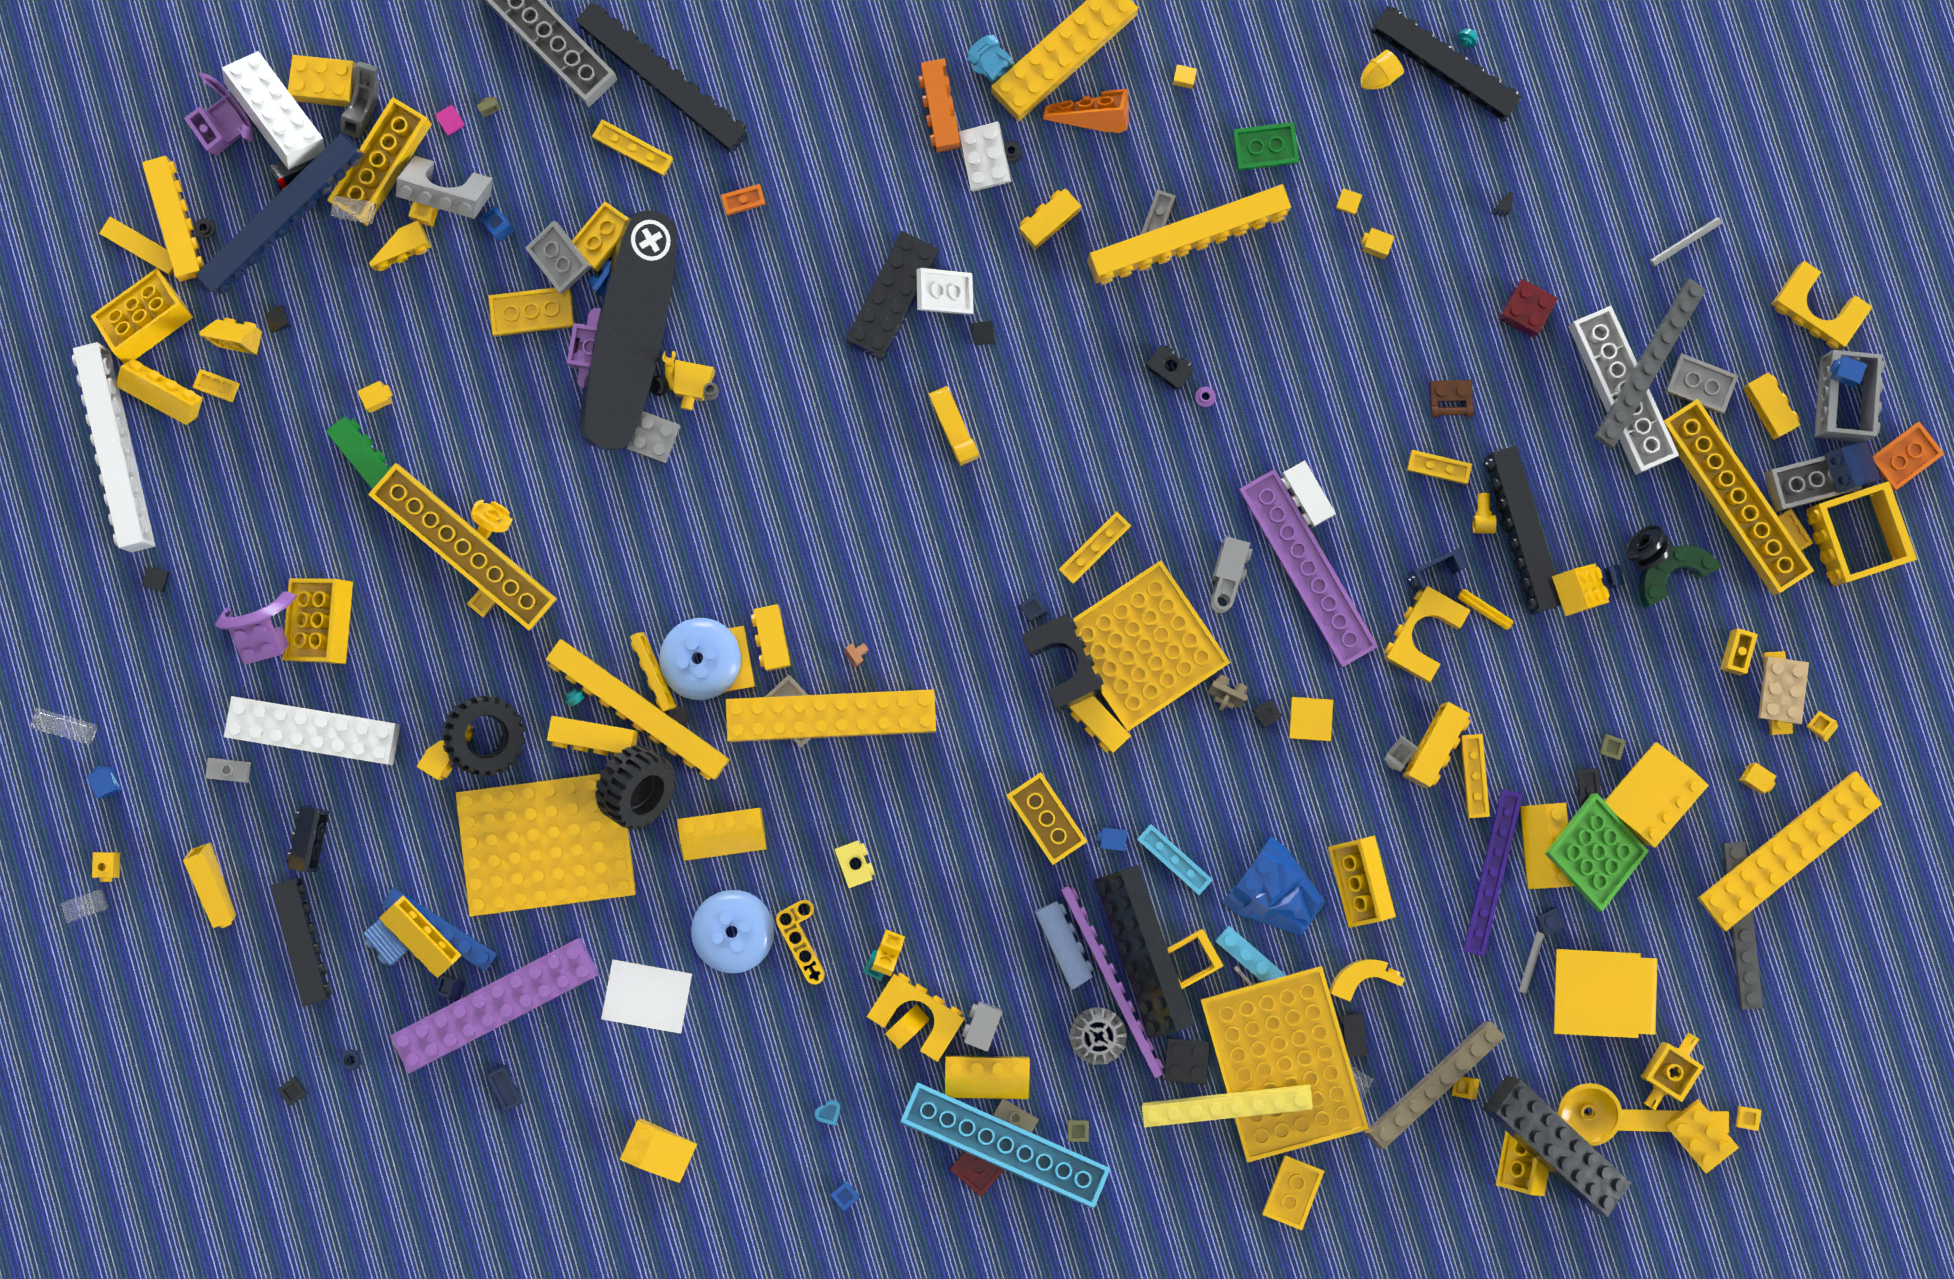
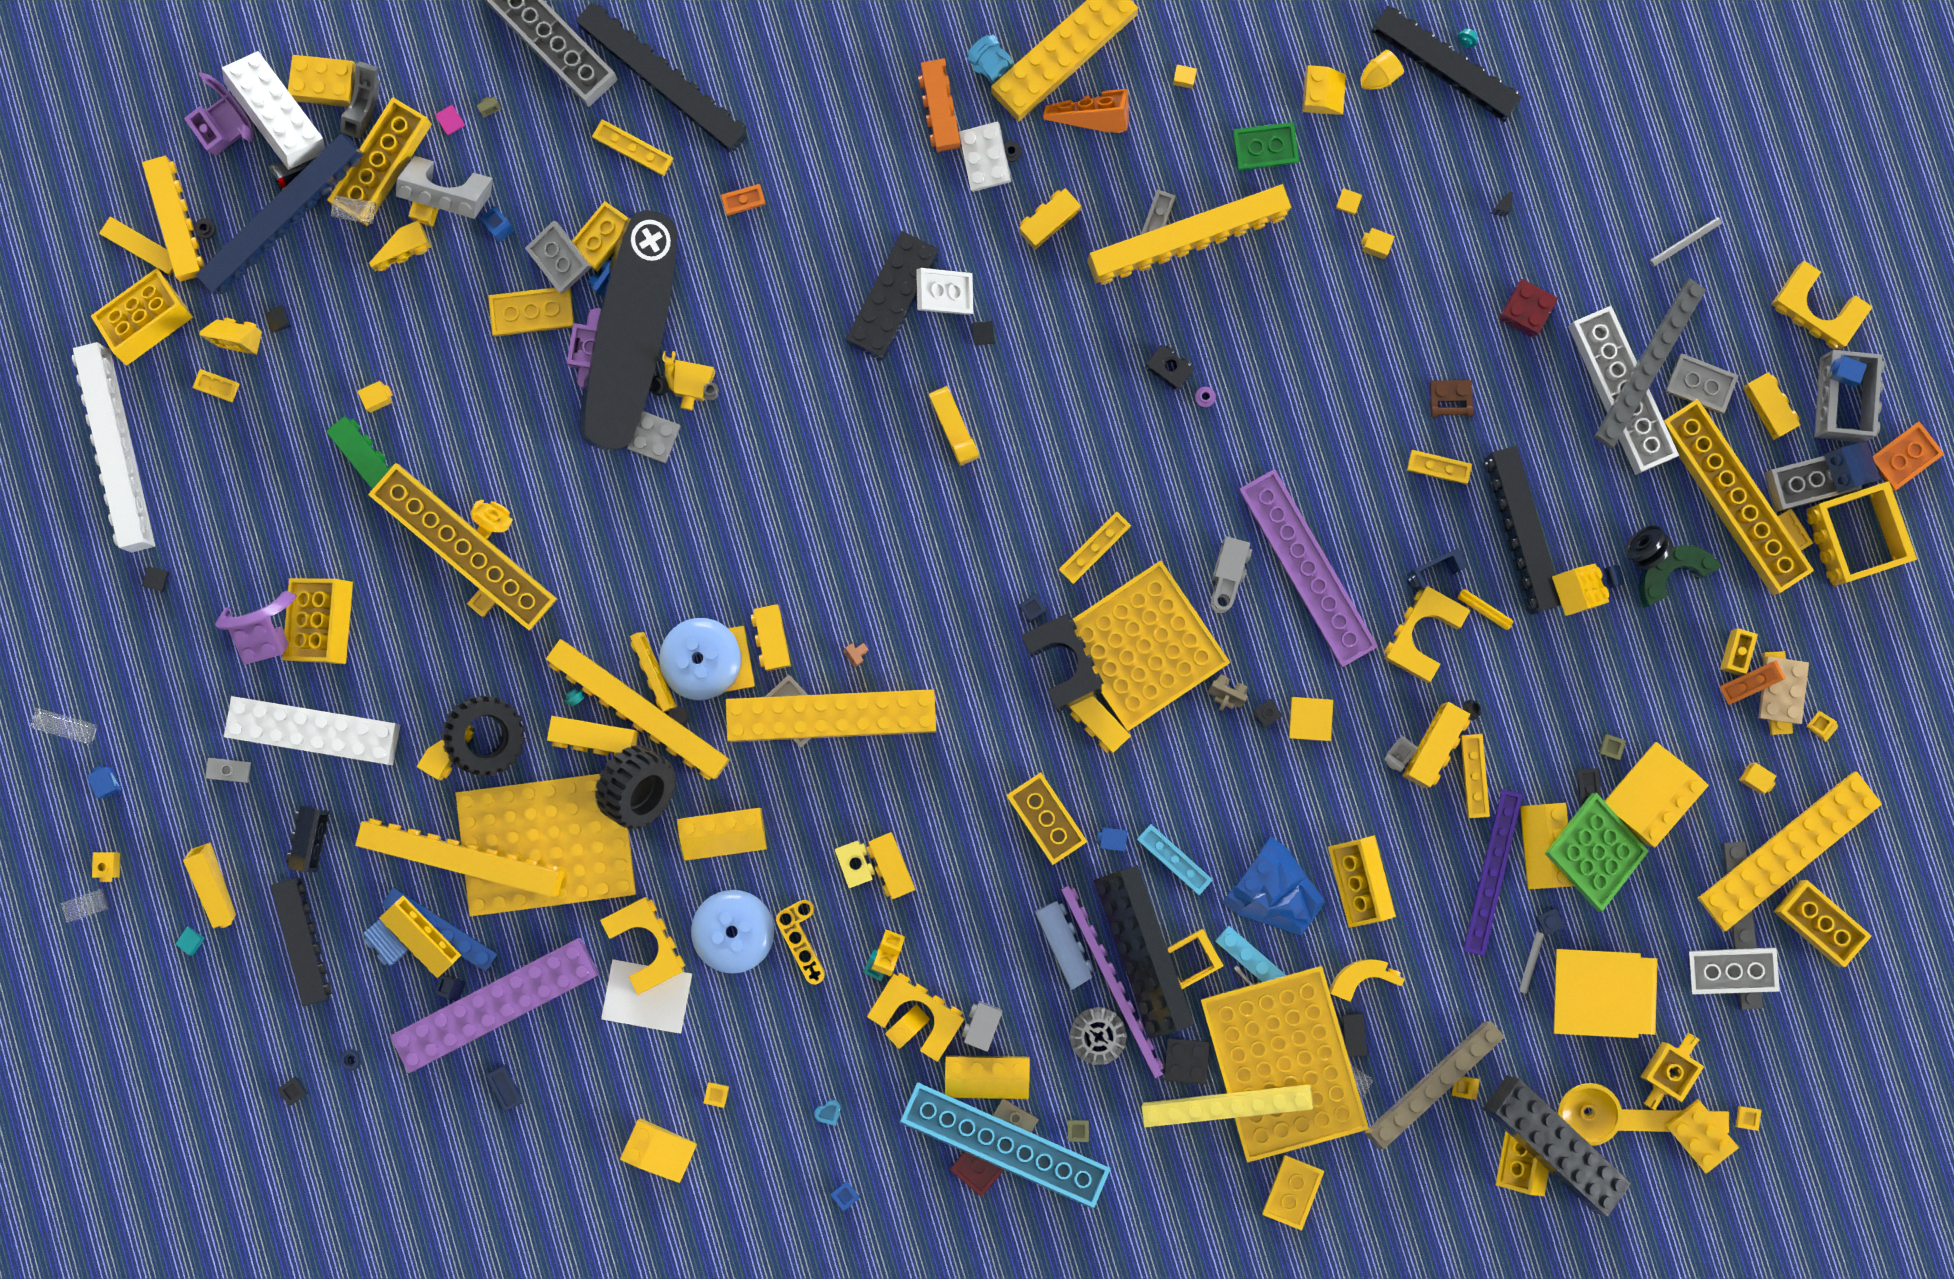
(159, 391): yellow brick -> none
(190, 941): none -> teal slope
(459, 858): none -> yellow brick
(643, 915): none -> yellow arch
(716, 1094): none -> yellow plate
(890, 866): none -> yellow brick
(1307, 494): white brick -> none
(1323, 90): none -> yellow slope
(1473, 708): none -> black plate
(1484, 521): yellow pin -> none
(1734, 971): none -> white brick
(1752, 682): none -> orange plate
(1822, 923): none -> yellow brick

